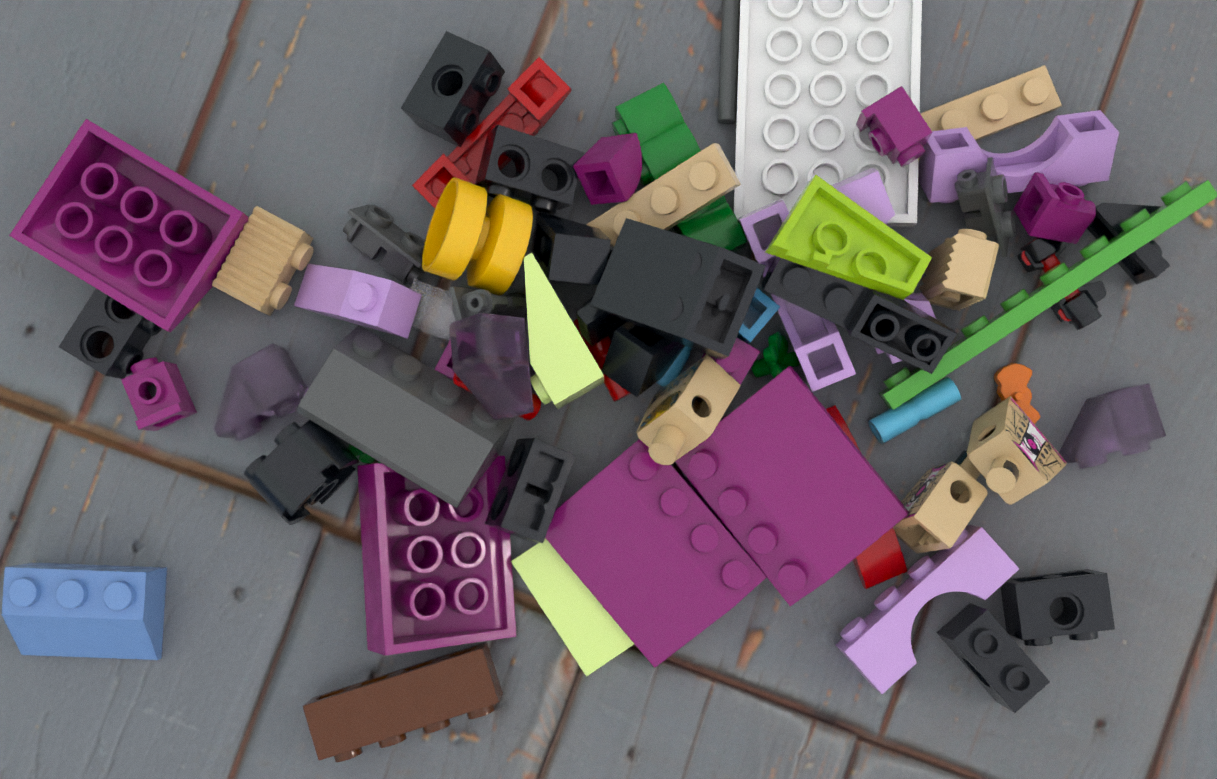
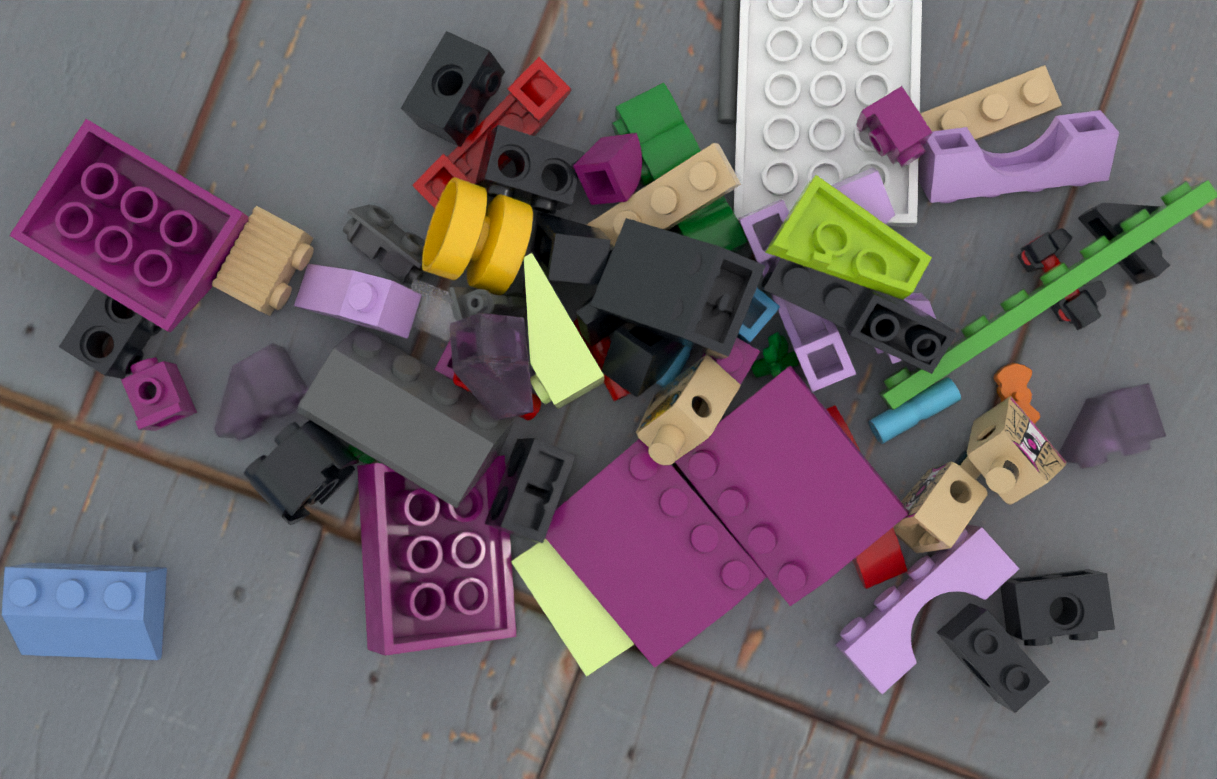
(402, 702): reddish brown brick -> none
(960, 270): tan brick -> none
(988, 194): dark grey hinge -> none
(1054, 210): magenta brick -> none

